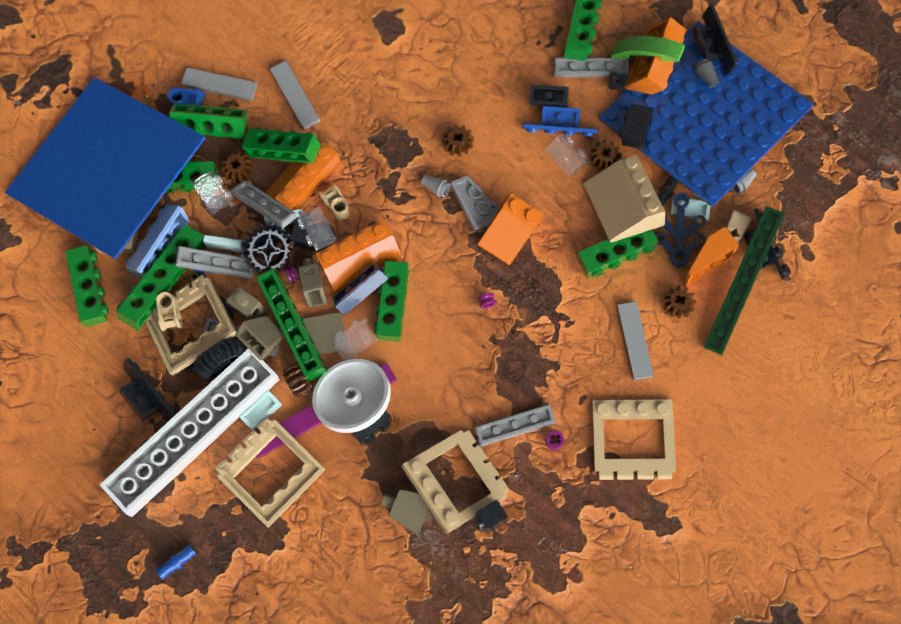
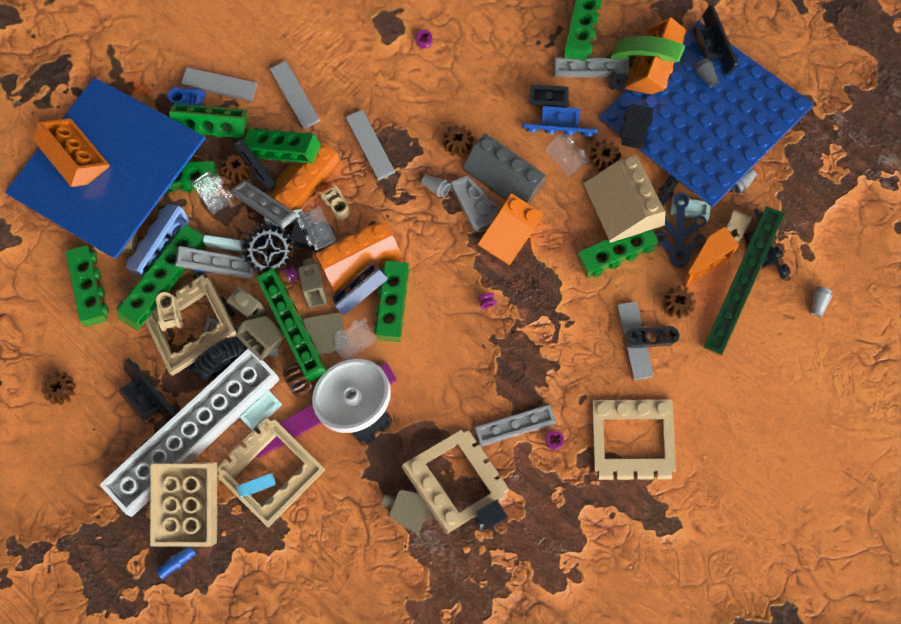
(59, 395): none -> reddish brown gear
(69, 151): none -> orange slope
(183, 504): none -> tan slope
(256, 485): none -> medium azure beam
(259, 171): none -> black pin
(370, 145): none -> light grey tile
(424, 33): none -> magenta bush
(503, 170): none -> dark grey slope
(657, 331): none -> black beam
(820, 300): none -> light grey cone

